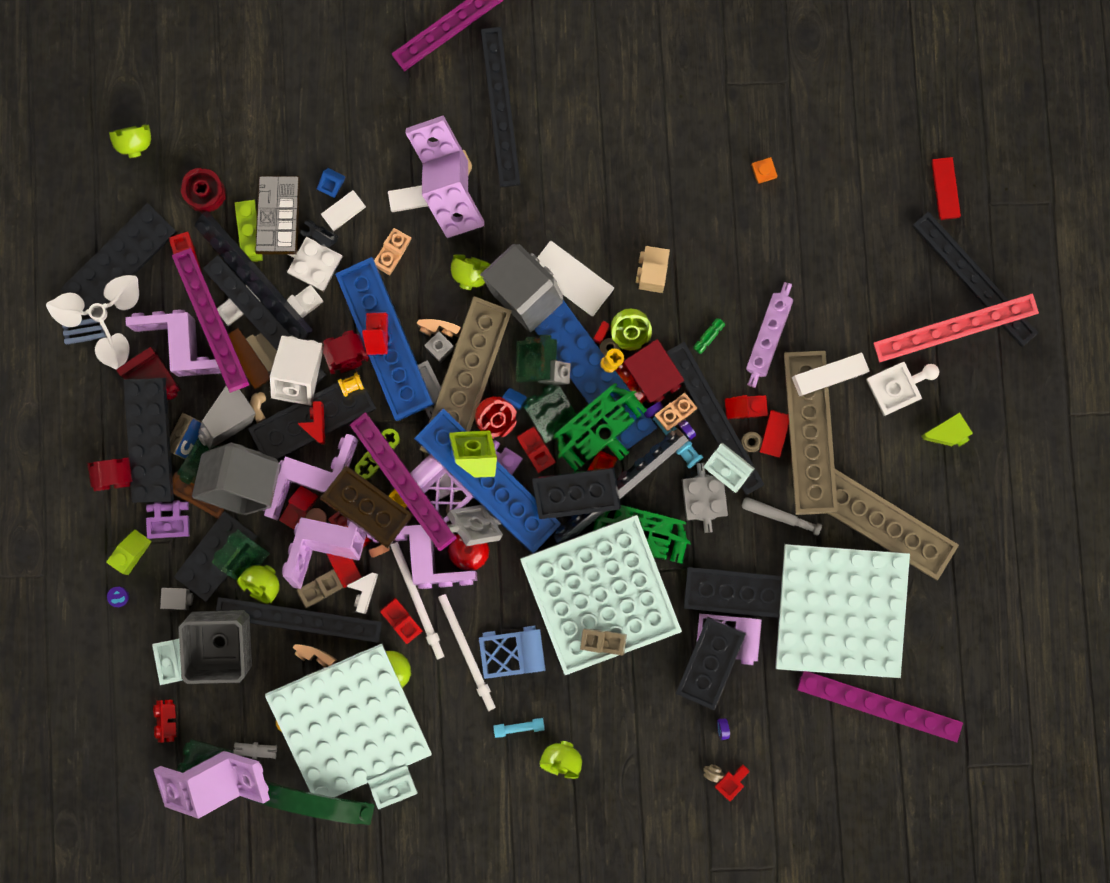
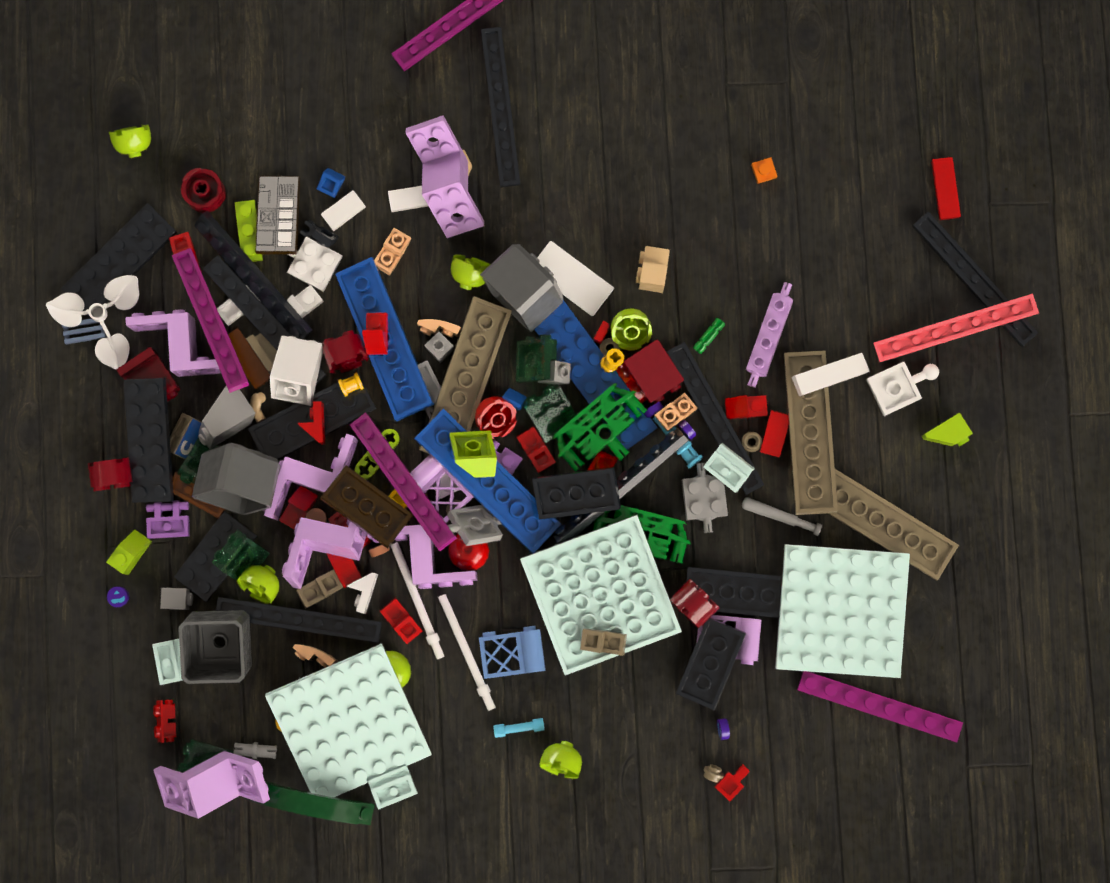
(694, 603): none -> dark red brick

